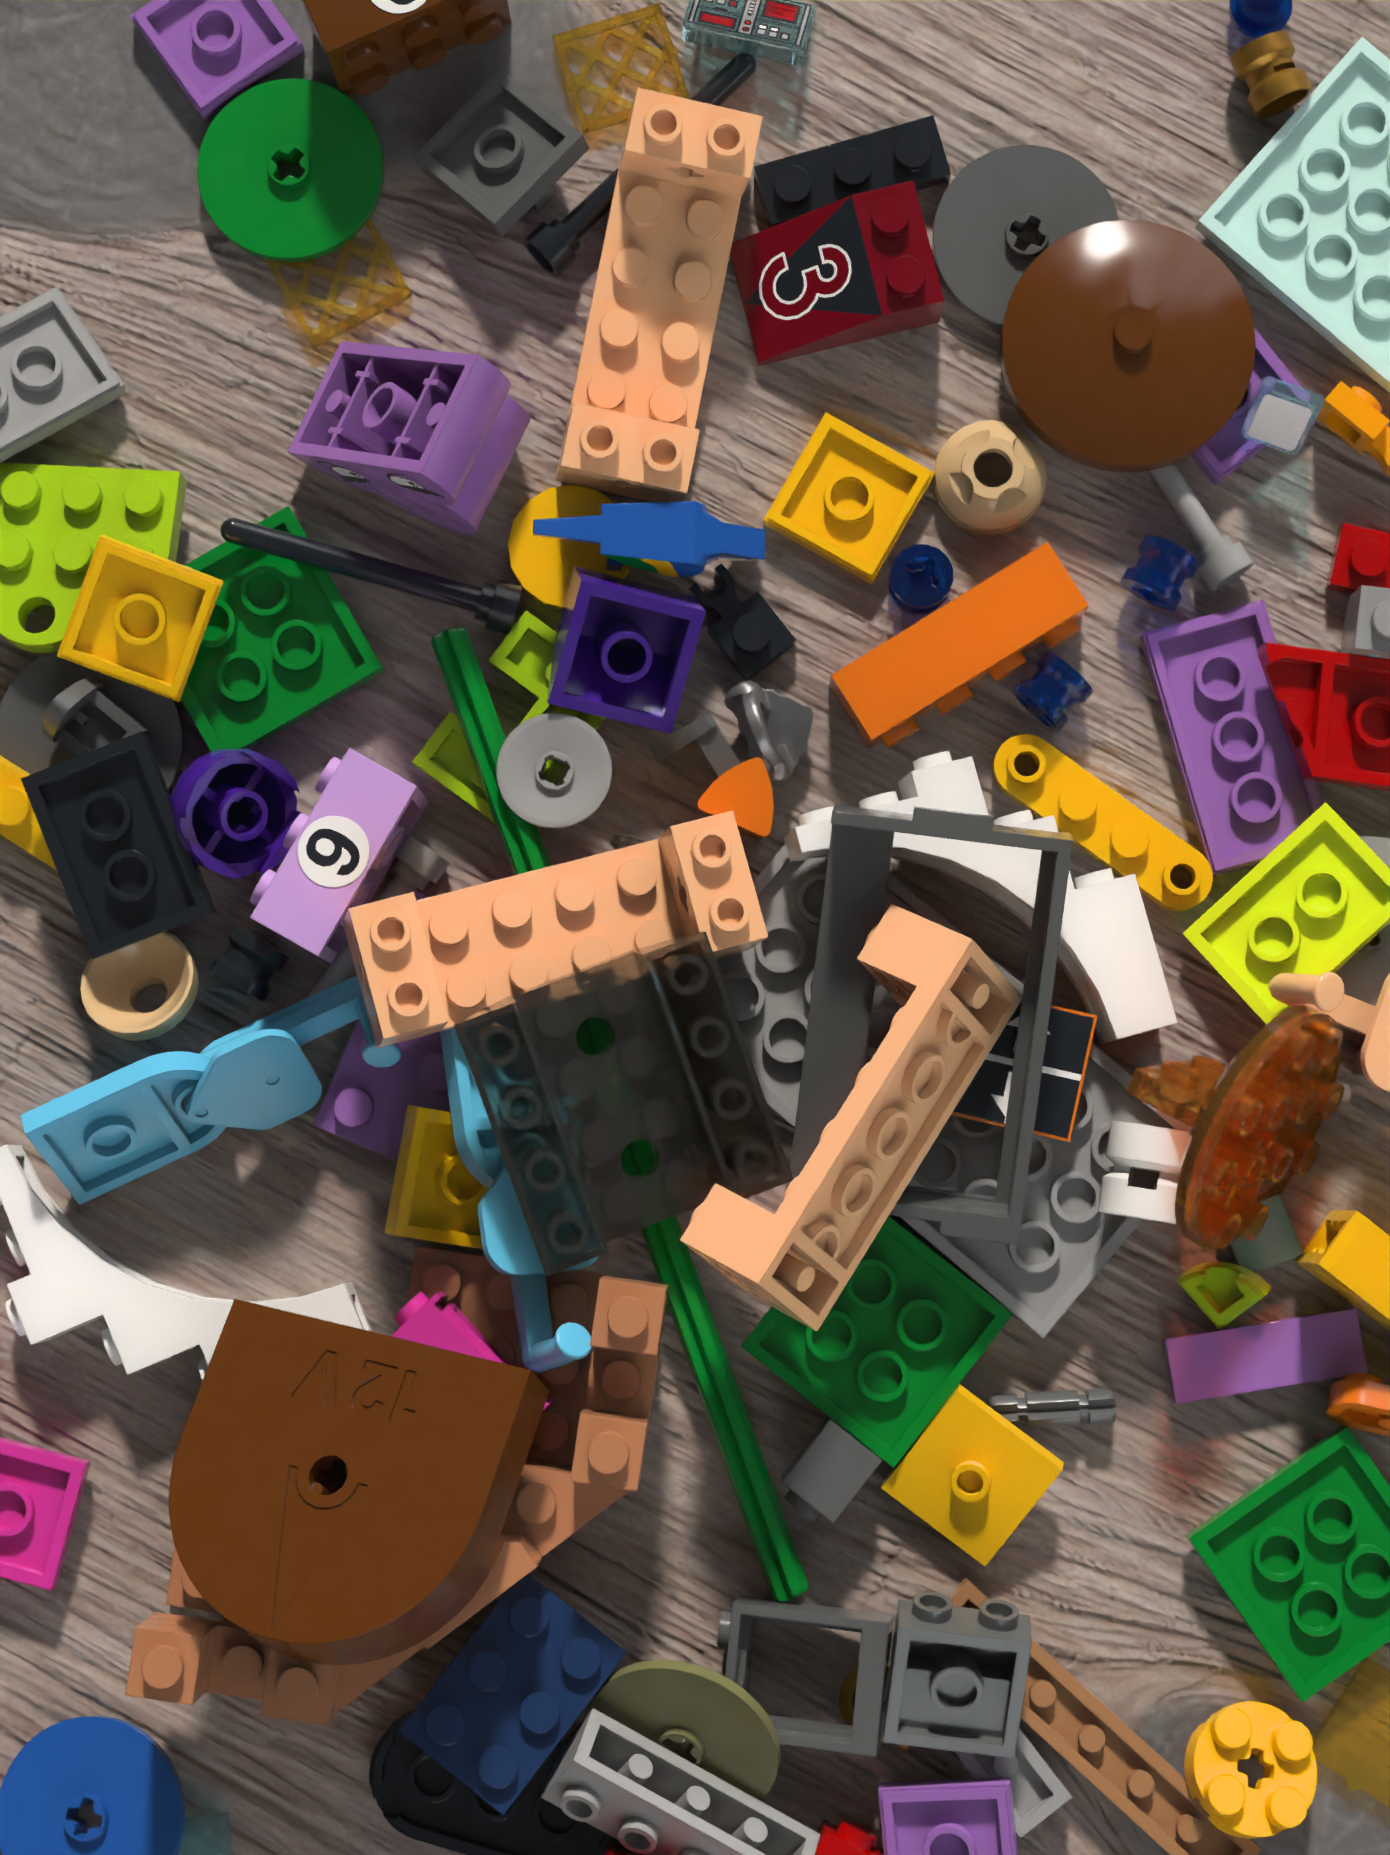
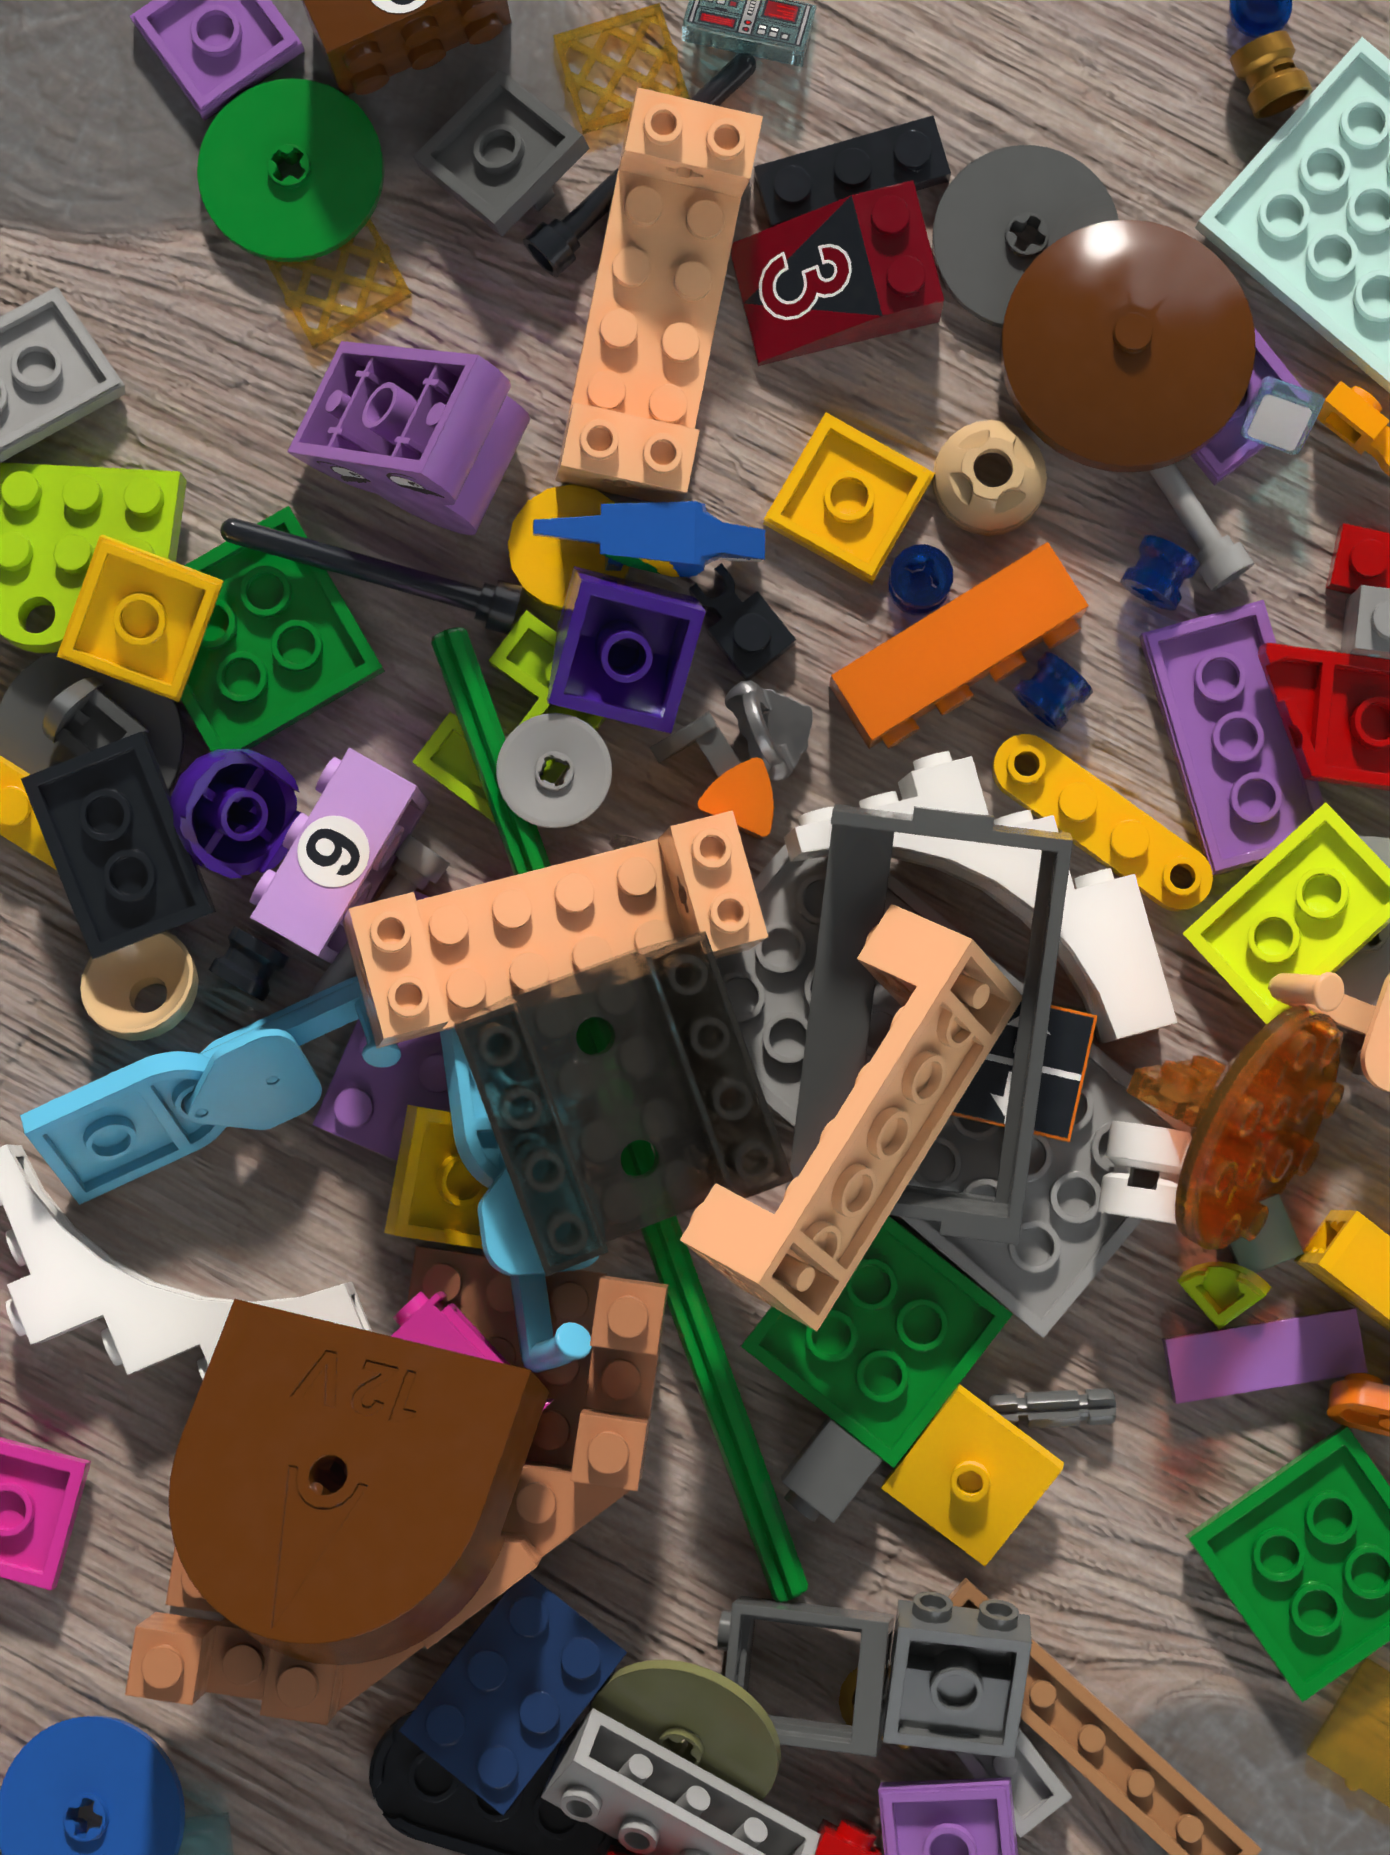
(1288, 1764): yellow plate -> none

